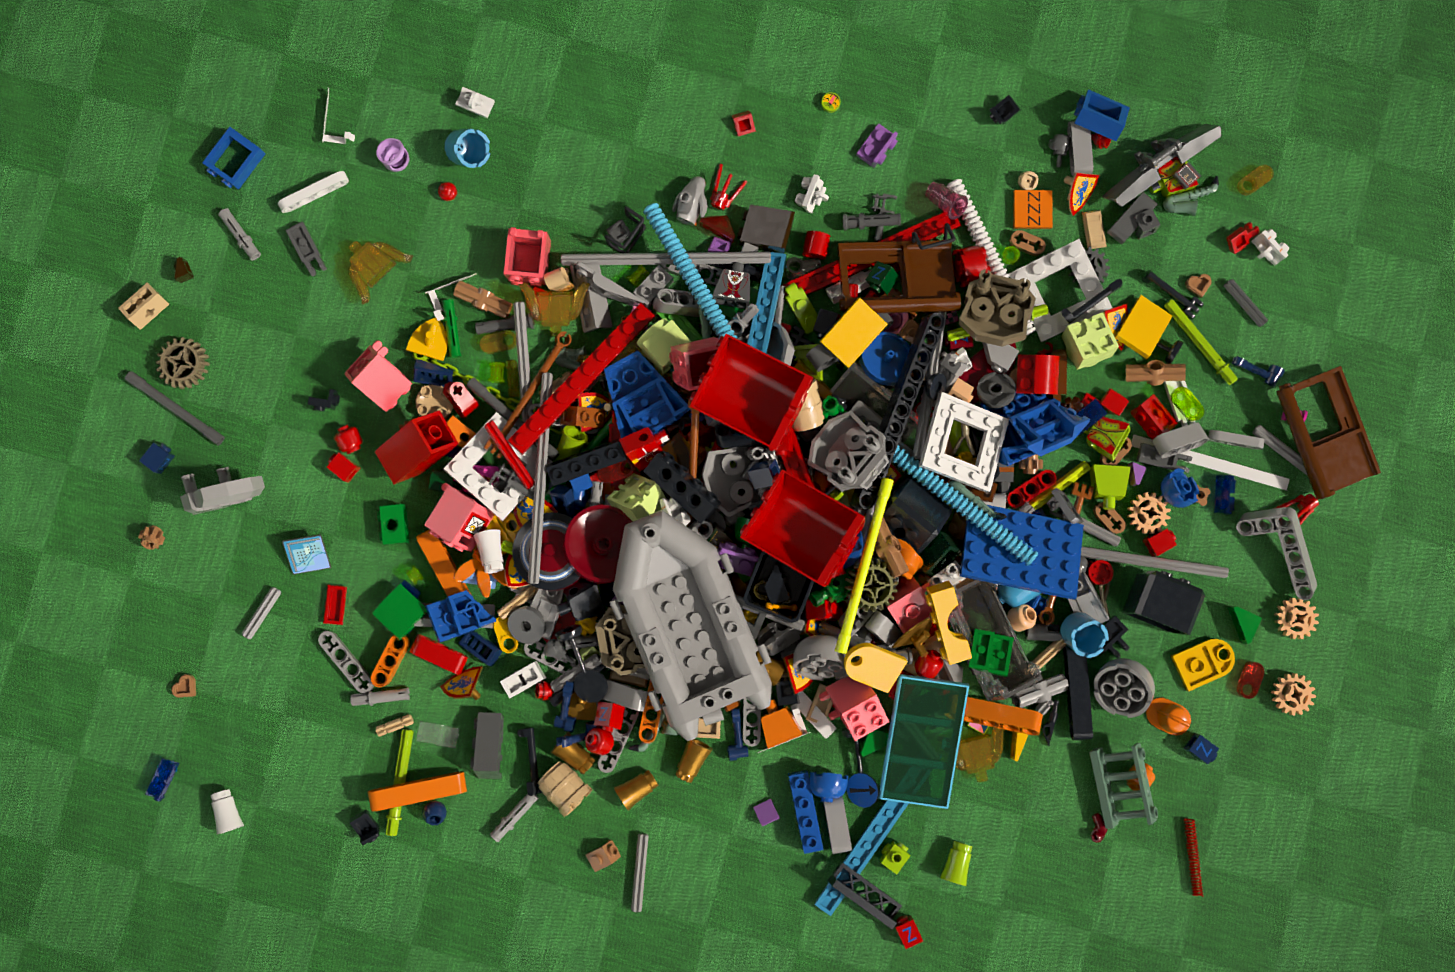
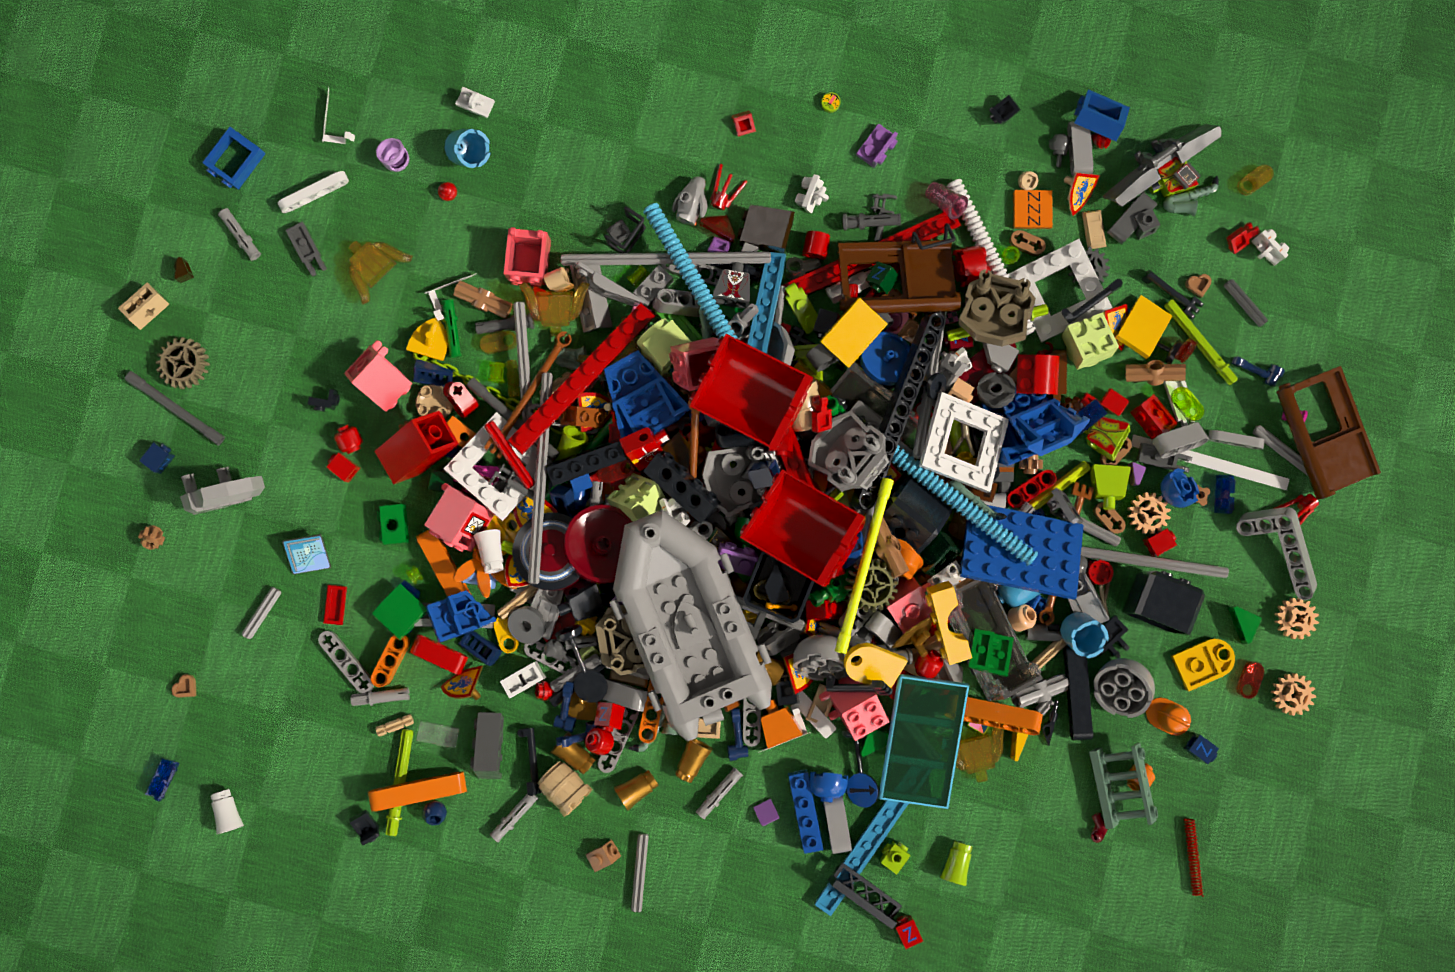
(692, 626): none -> light grey shield
(716, 796): none -> light grey pin
(822, 416): none -> red plate
(877, 686): none -> black hinge
(1186, 350): none -> clear red piece

